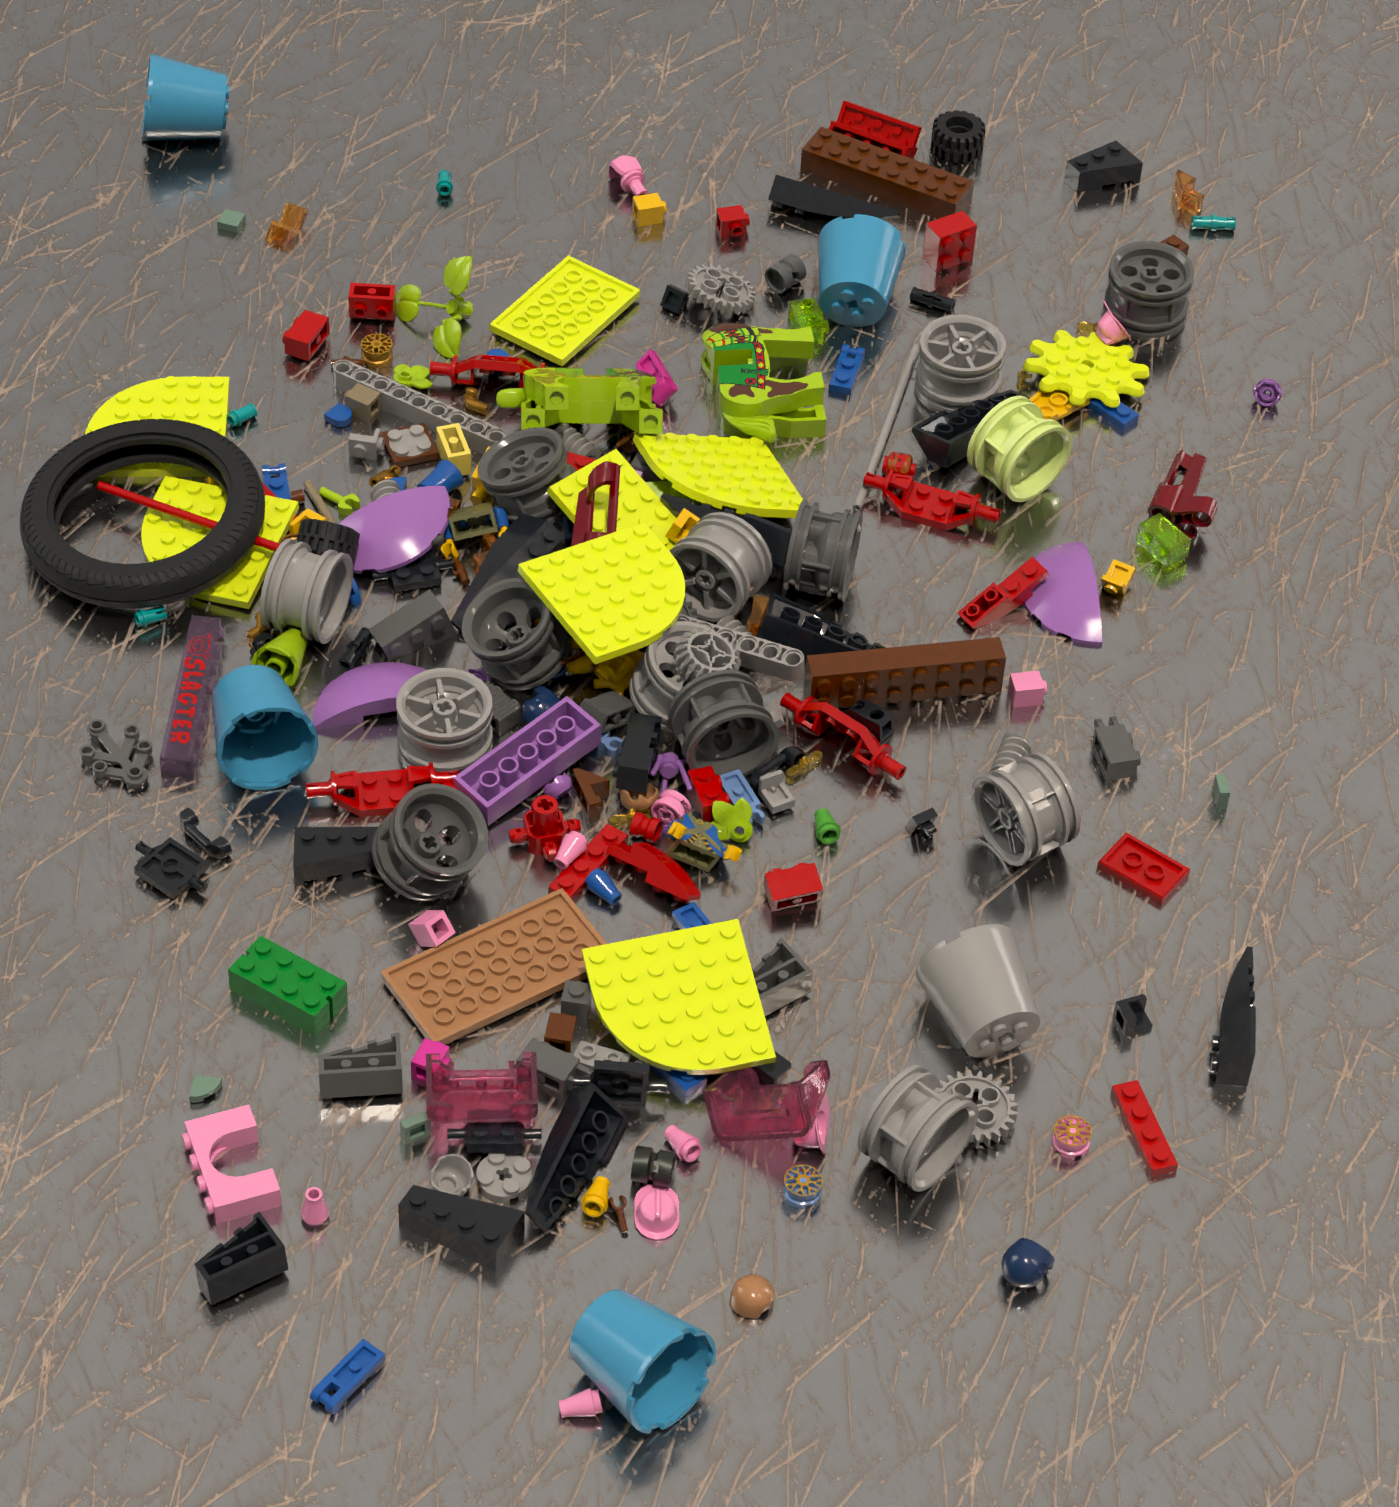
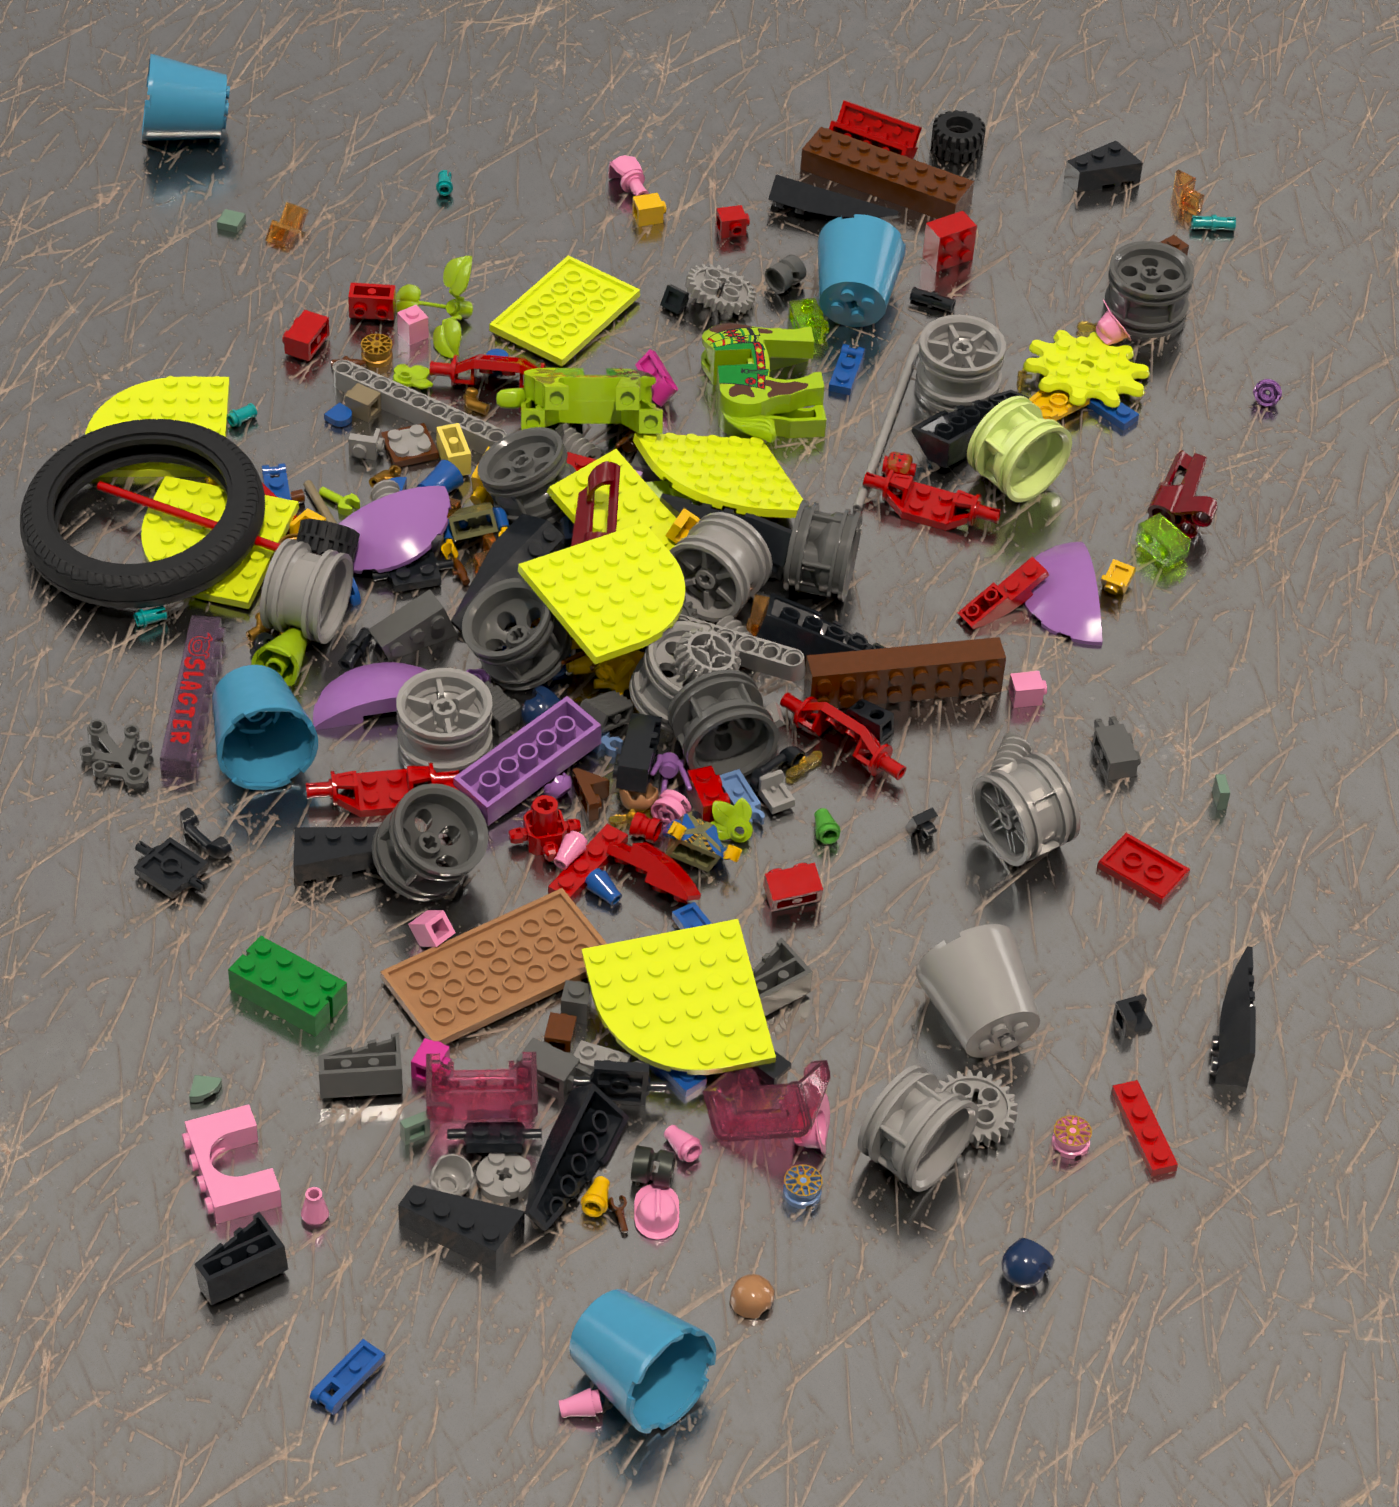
(412, 324): none -> bright pink brick

